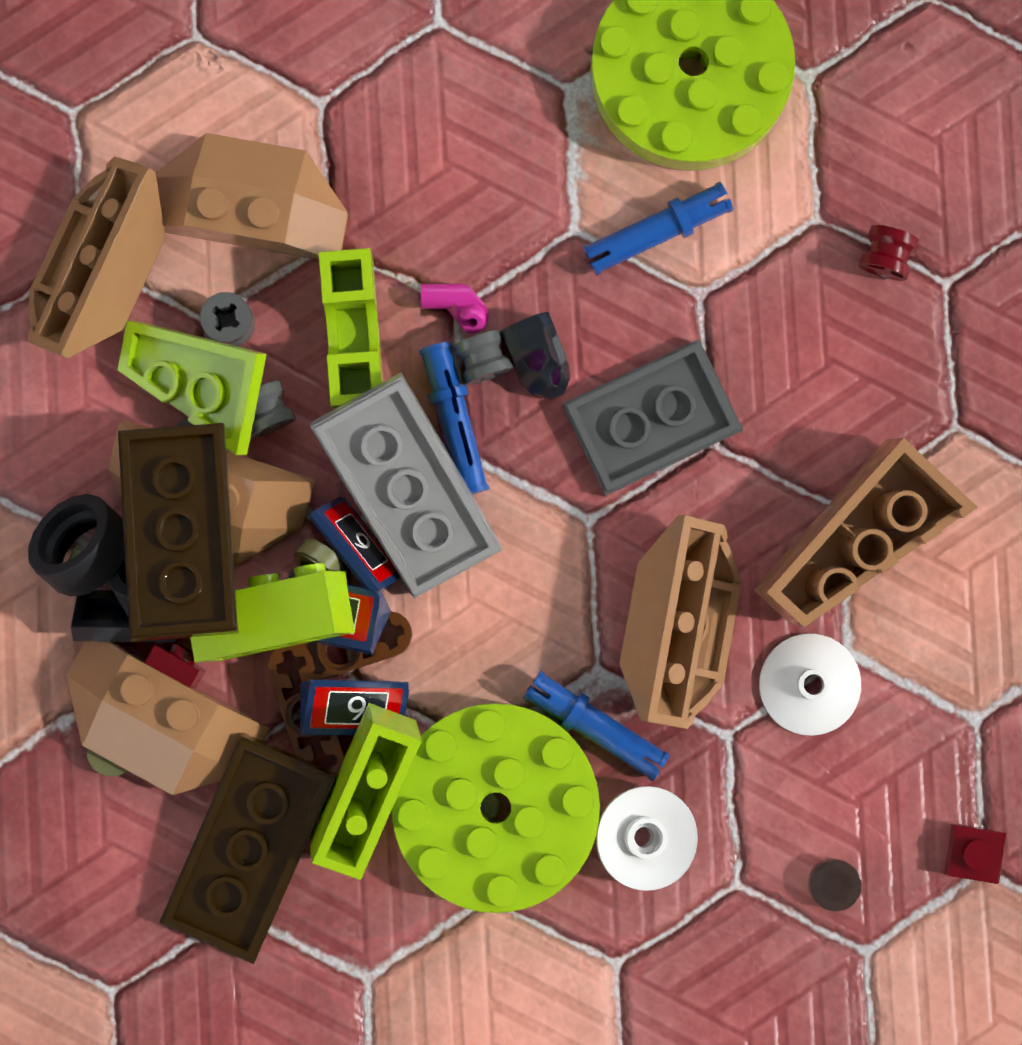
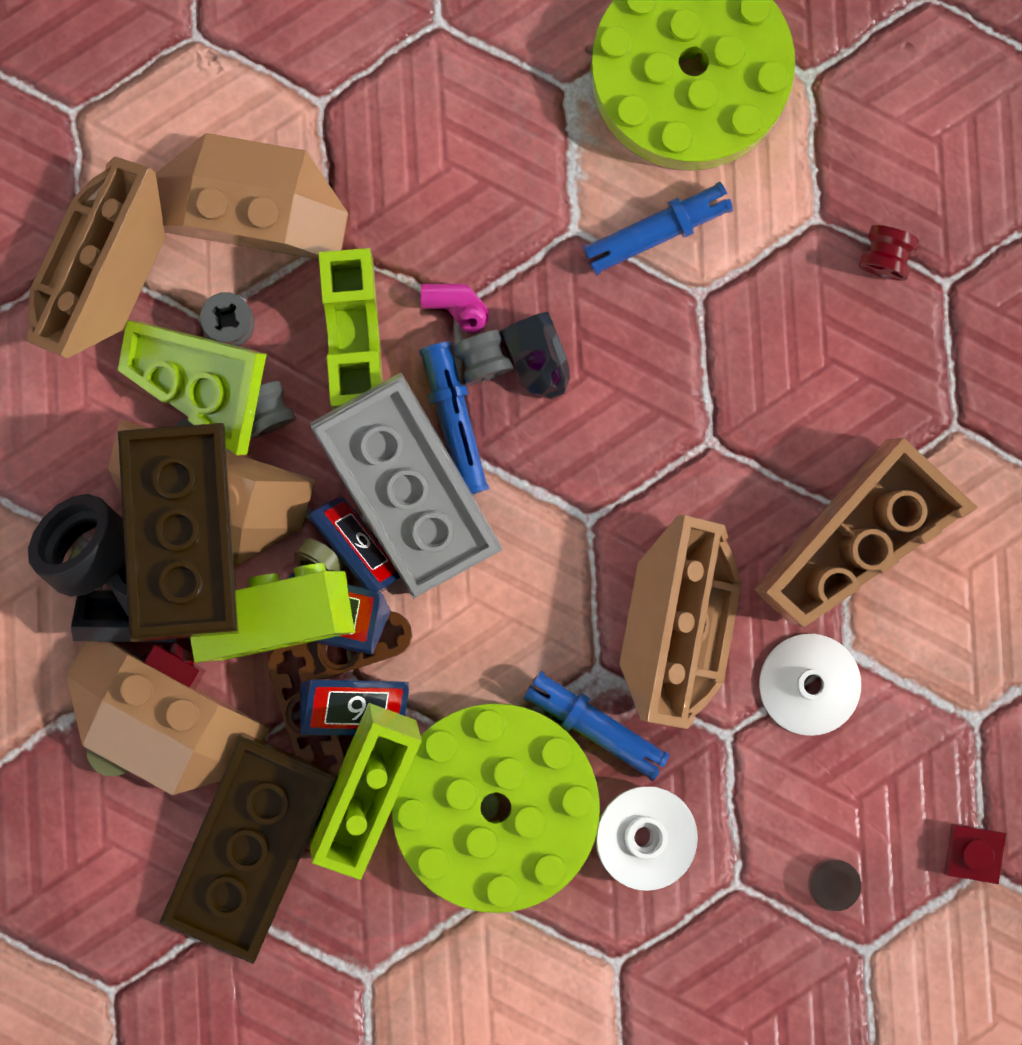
(652, 417): dark grey tile -> none

